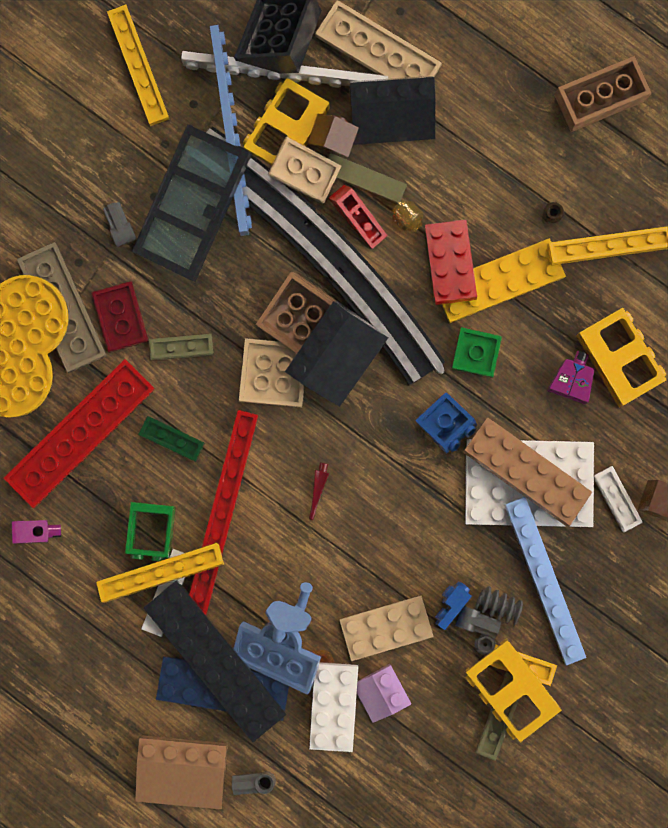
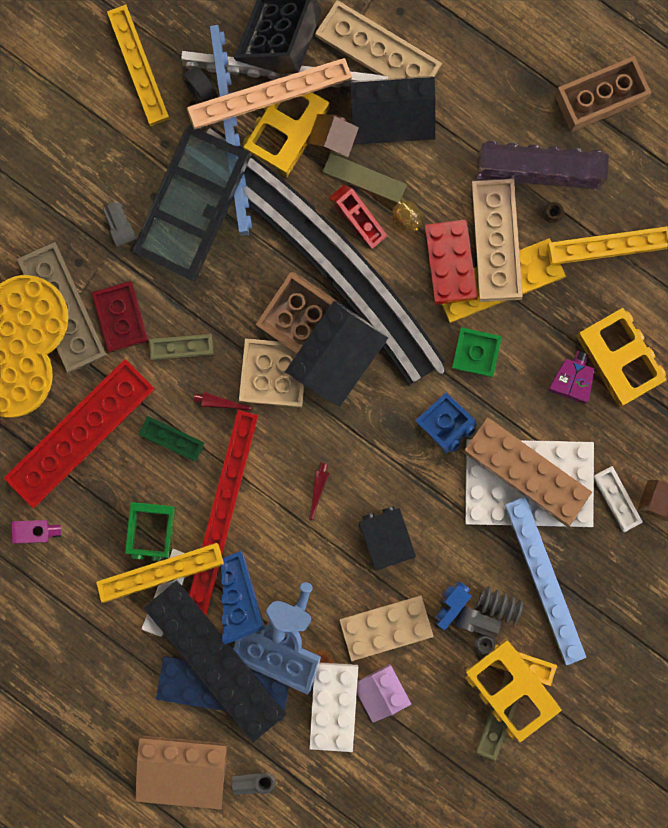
(199, 85): none -> black tyre
(210, 400): none -> dark red piece
(240, 605): none -> blue wing
(269, 93): none -> light nougat plate
(304, 170): tan tile -> none
(387, 538): none -> black brick
(497, 240): none -> tan plate
(542, 165): none -> clear purple brick

